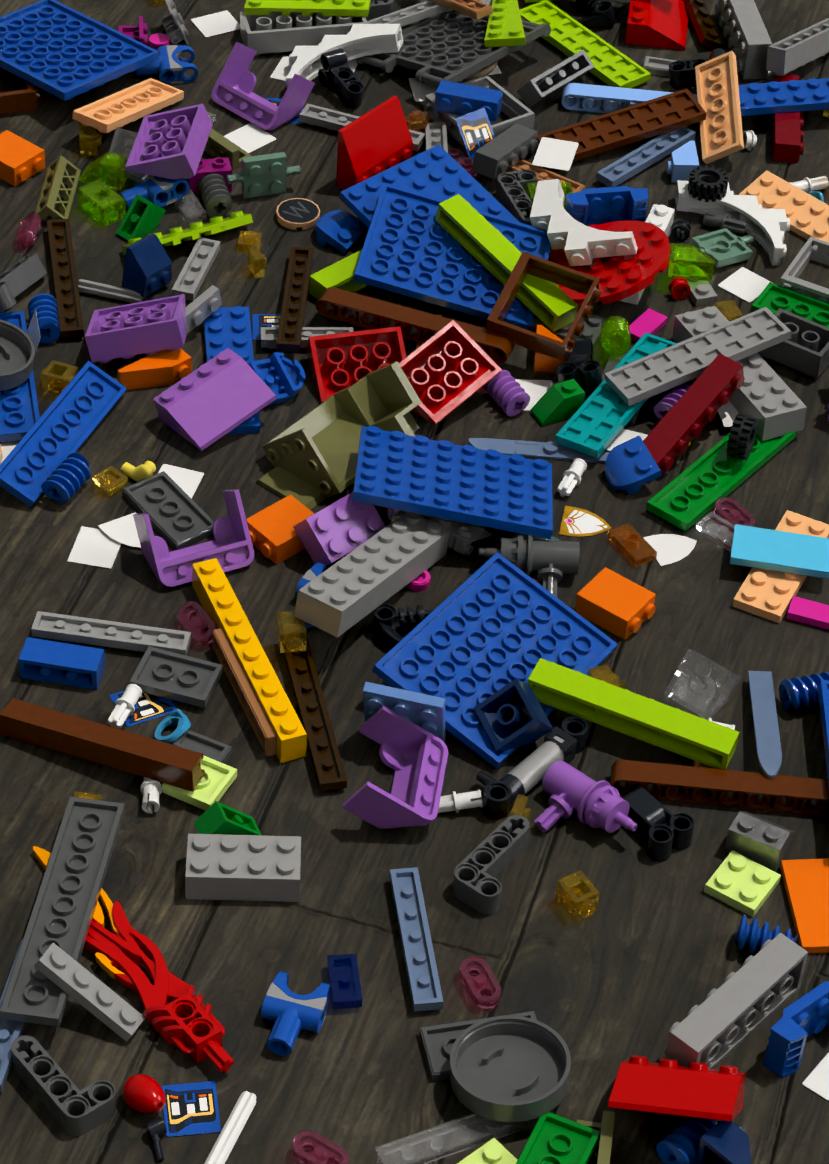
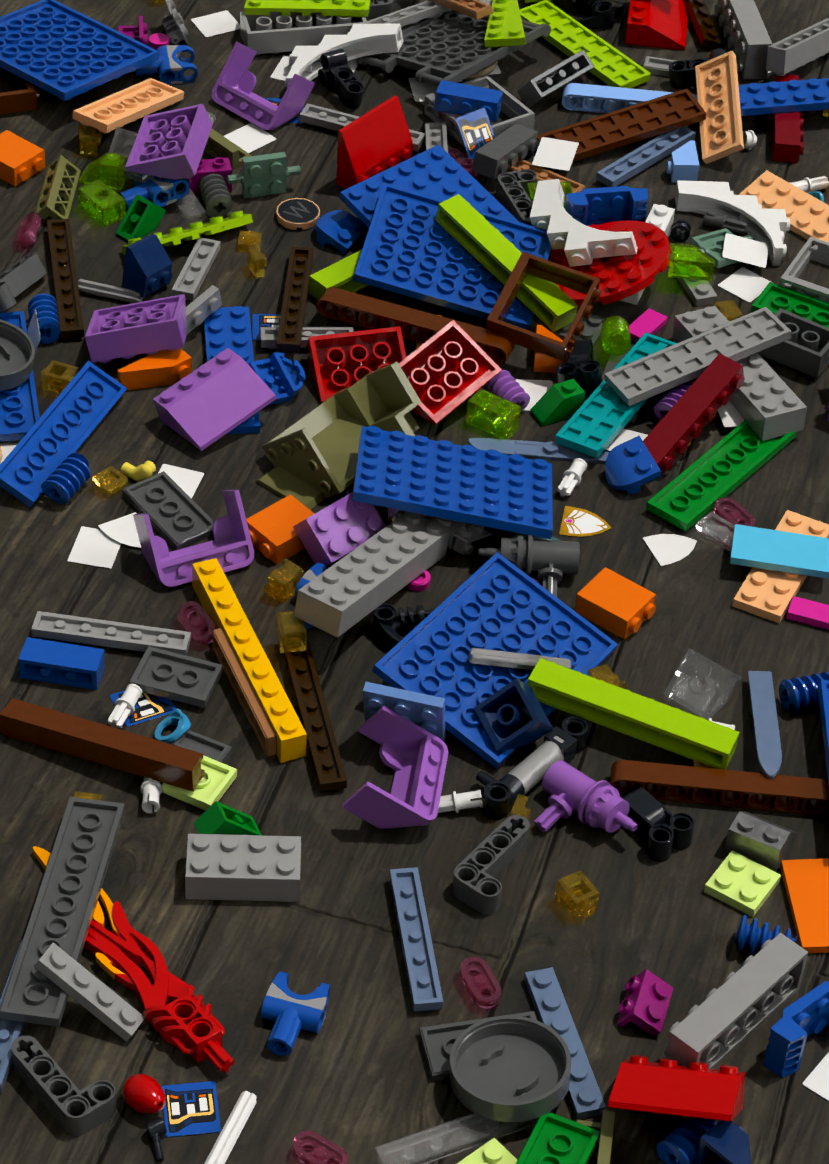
(283, 581): none -> clear yellow brick
(344, 981): clear blue plate -> none
(417, 119): clear orange plate -> none
(493, 414): none -> clear neon green brick
(511, 659): none -> light grey axle
(553, 1011): none -> sand blue plate
(632, 544): clear orange plate -> none
(645, 1002): none -> magenta bracket
(679, 288): red bush -> none
(708, 183): black tyre -> none
(742, 437): black tyre -> none
(745, 250): none -> white sticker

